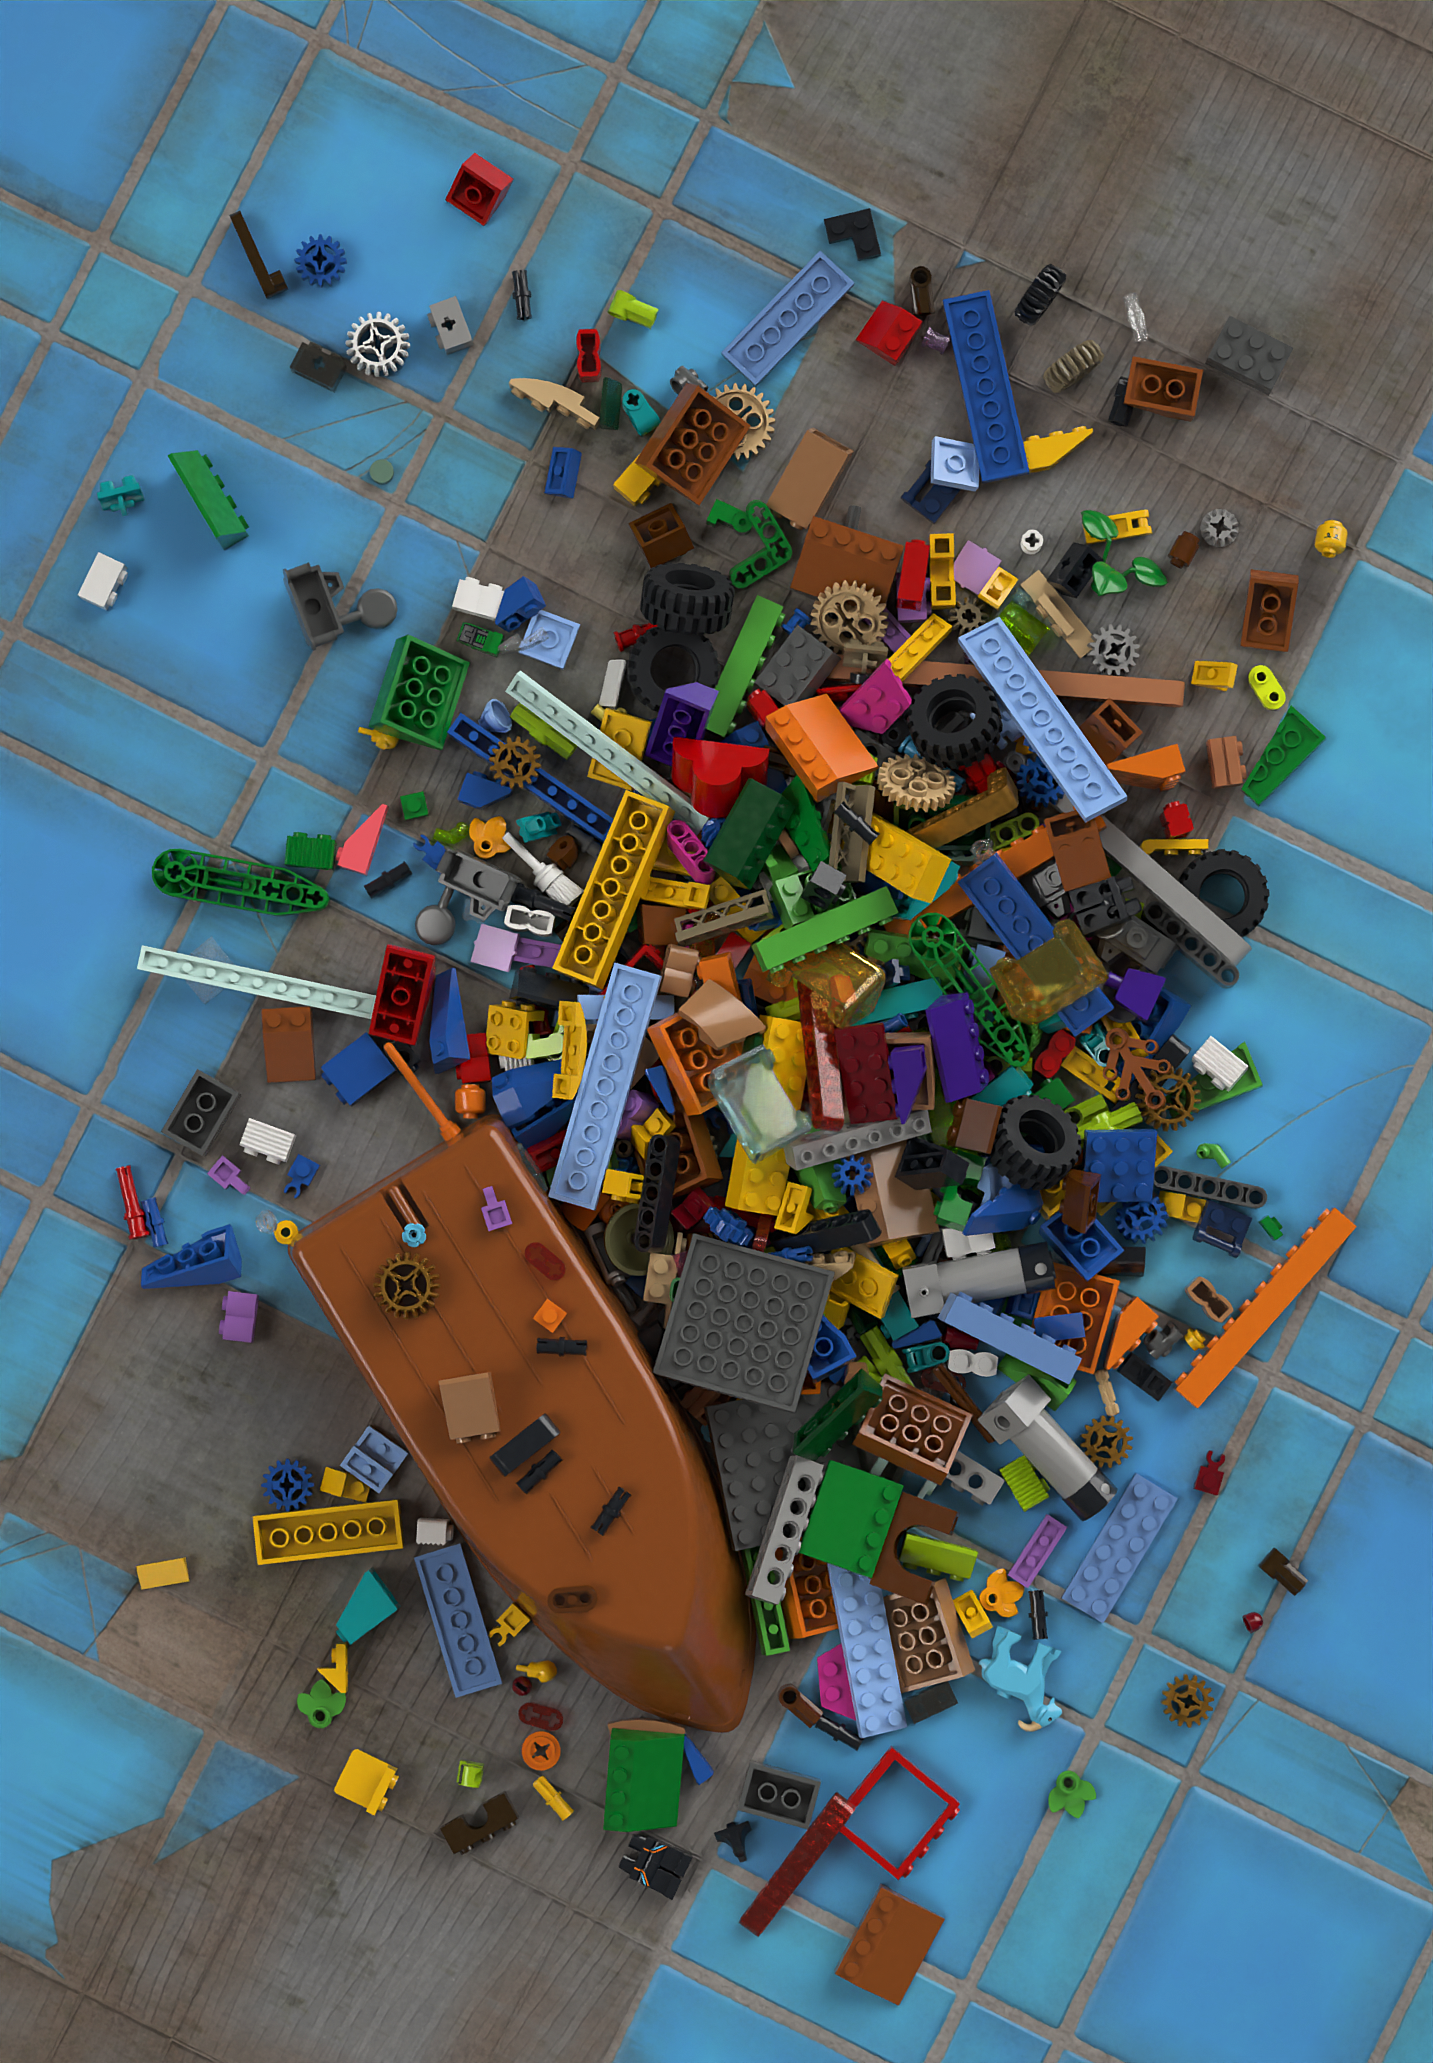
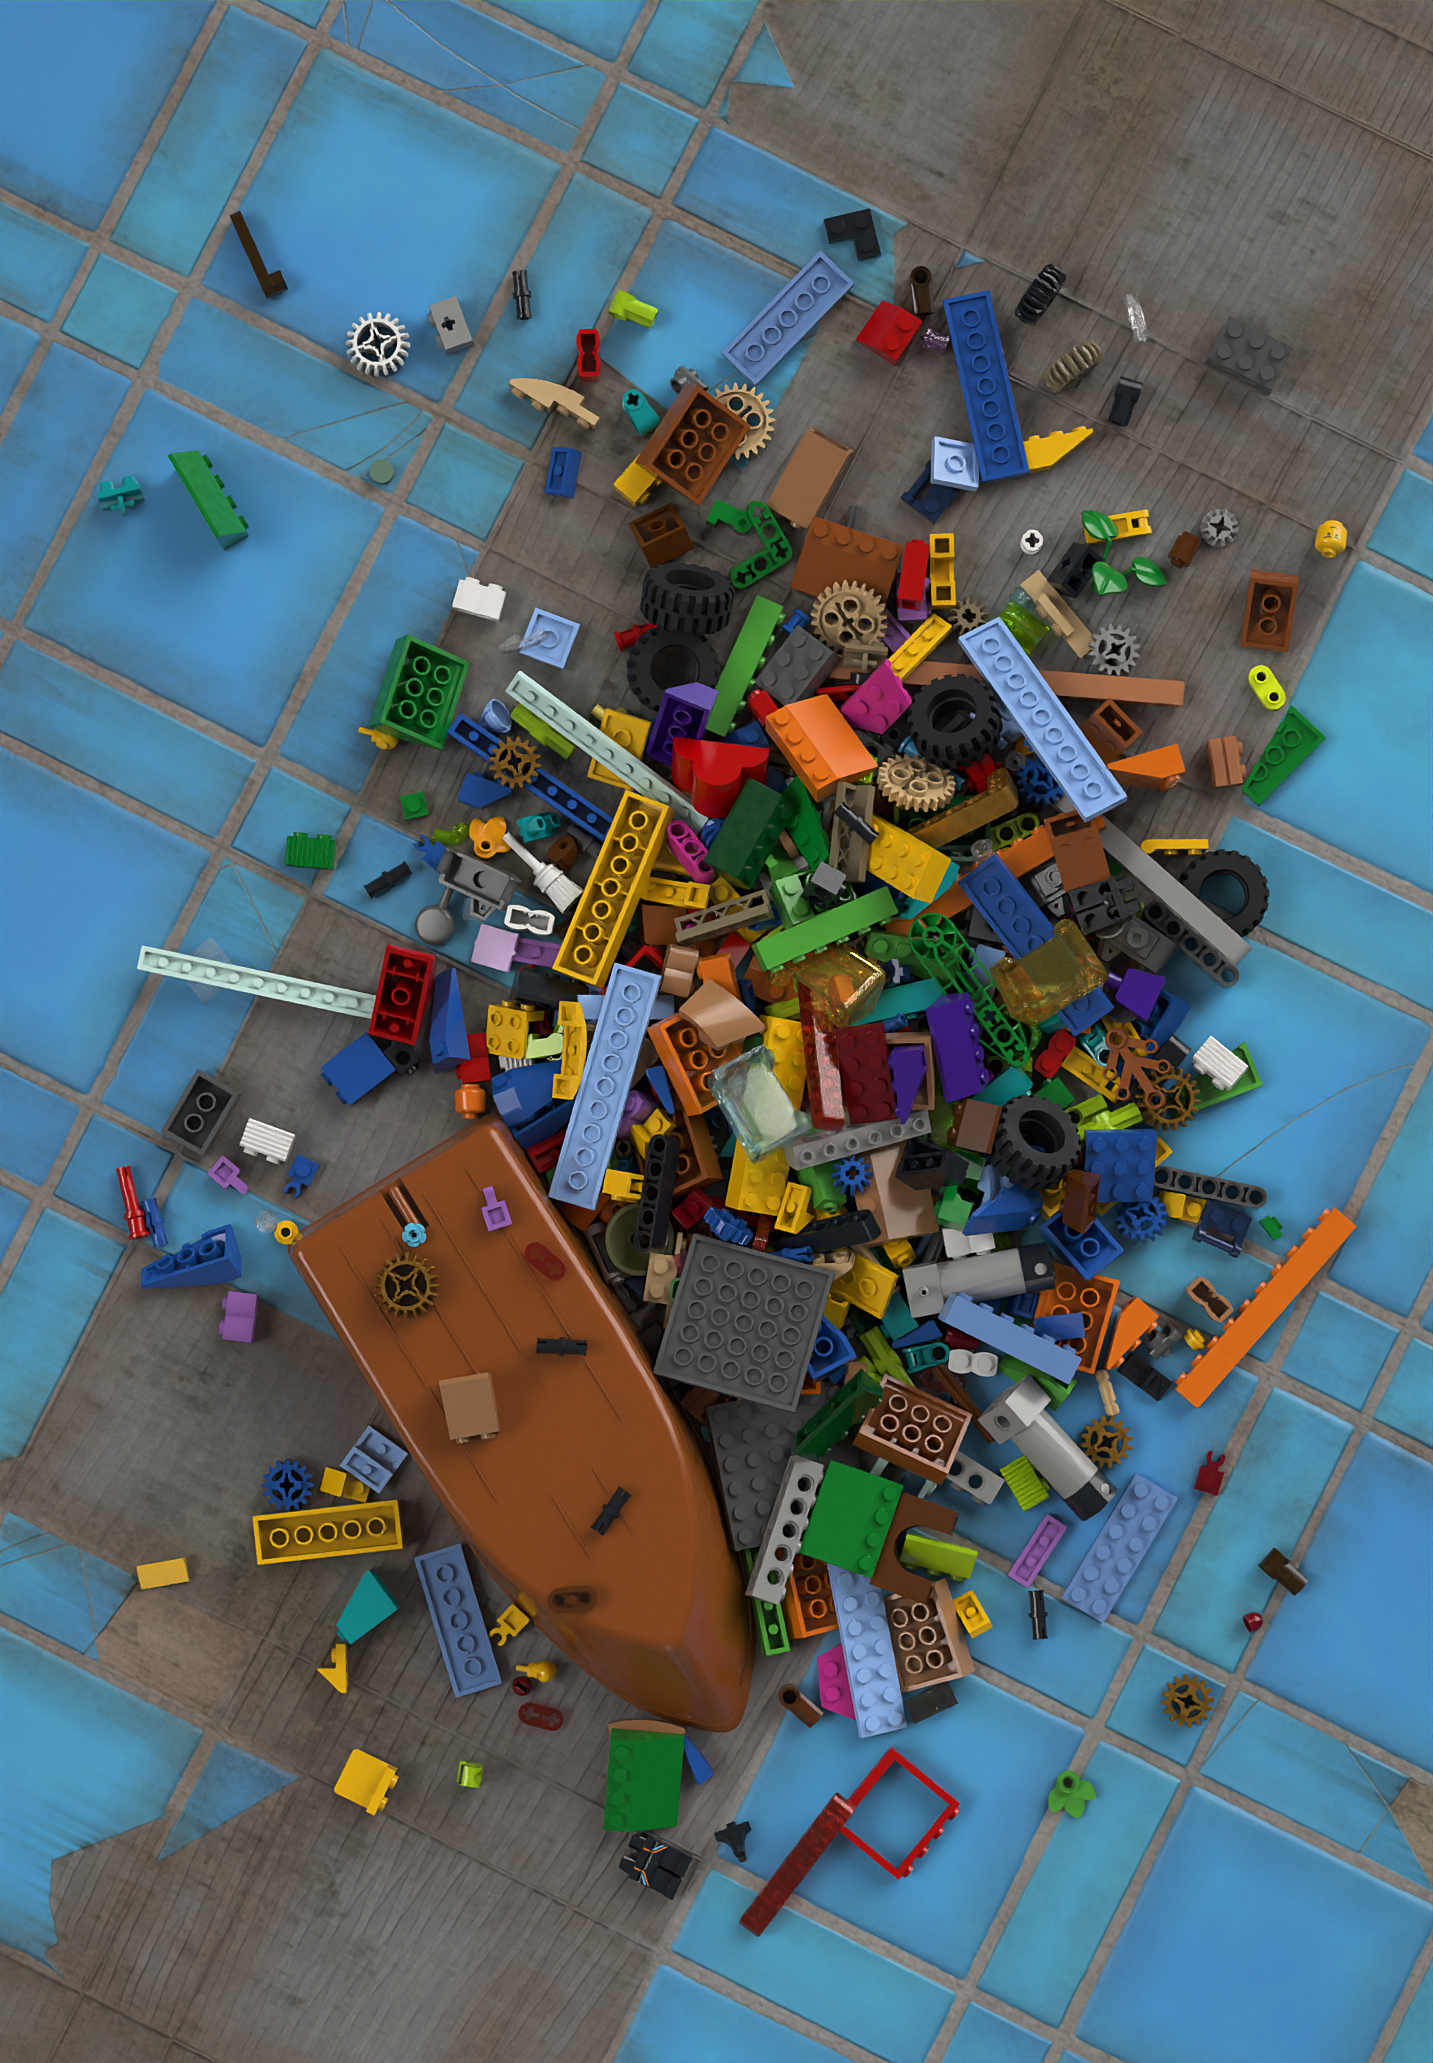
(103, 581): white brick -> none
(252, 887): green beam -> none
(289, 1044): dark orange slope -> none
(311, 260): blue gear -> none
(316, 611): dark grey piece -> none
(321, 1700): bright green plate -> none
(326, 377): clear smoke brick -> none
(361, 845): coral slope -> none
(434, 1531): white brick -> none
(448, 1128): orange piece -> none
(462, 1835): dark brown arch -> none
(479, 188): red slope -> none
(480, 639): leg -> none
(519, 604): blue slope -> none
(524, 1445): black beam -> none
(532, 1167): clear light blue piece -> none
(535, 900): black pin -> none
(539, 1471): black pin -> none
(550, 1315): orange plate -> none
(552, 1751): orange gear -> none
(553, 1797): yellow axle -> none
(610, 404): clear green slope -> none
(613, 684): white slope -> none
(779, 1794): dark grey brick -> none
(839, 1732): black pin -> none
(889, 1945): dark orange slope -> none
(974, 567): lavender piece -> none
(998, 588): yellow slope -> none
(1005, 1594): light orange plate -> none
(1020, 1680): medium azure animal -> none
(1129, 1263): black brick -> none
(1163, 388): dark orange slope -> none
(1176, 820): red brick -> none
(1213, 1151): bright green arm -> none
(1214, 675): yellow slope -> none

